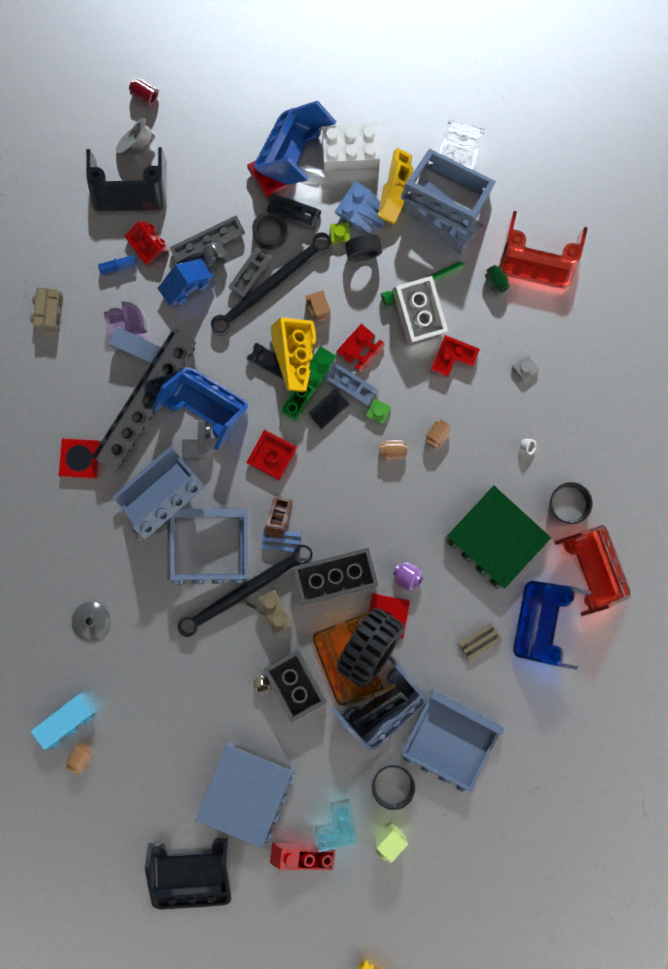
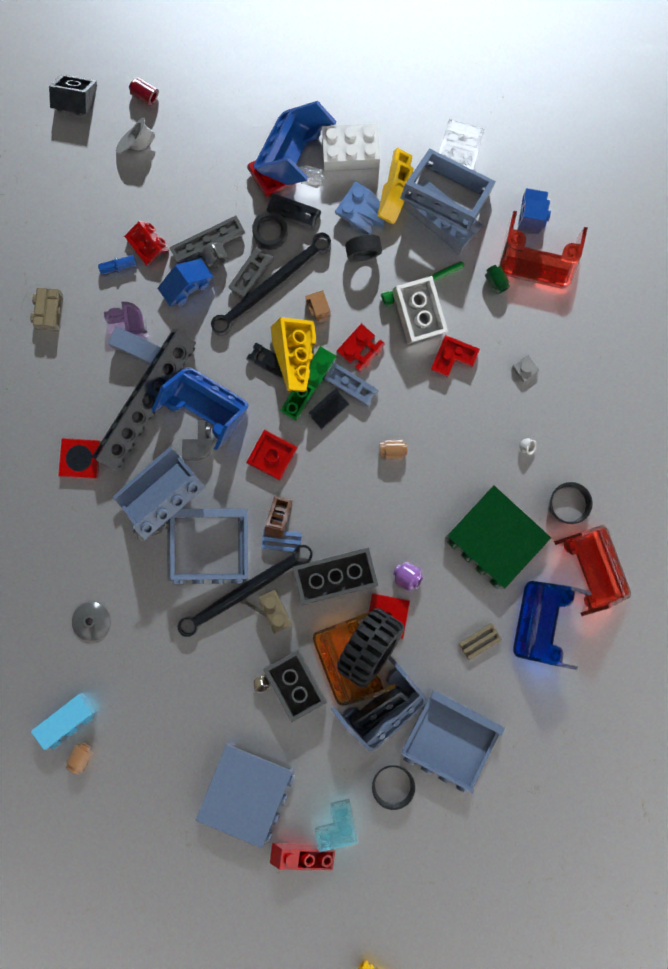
(72, 94): none -> black slope
(128, 196): black windscreen -> none
(188, 877): black windscreen -> none
(339, 233): lime plate -> none
(378, 411): bright green plate -> none
(390, 843): yellowish green brick -> none
(437, 434): medium nougat brick -> none
(534, 211): none -> blue brick

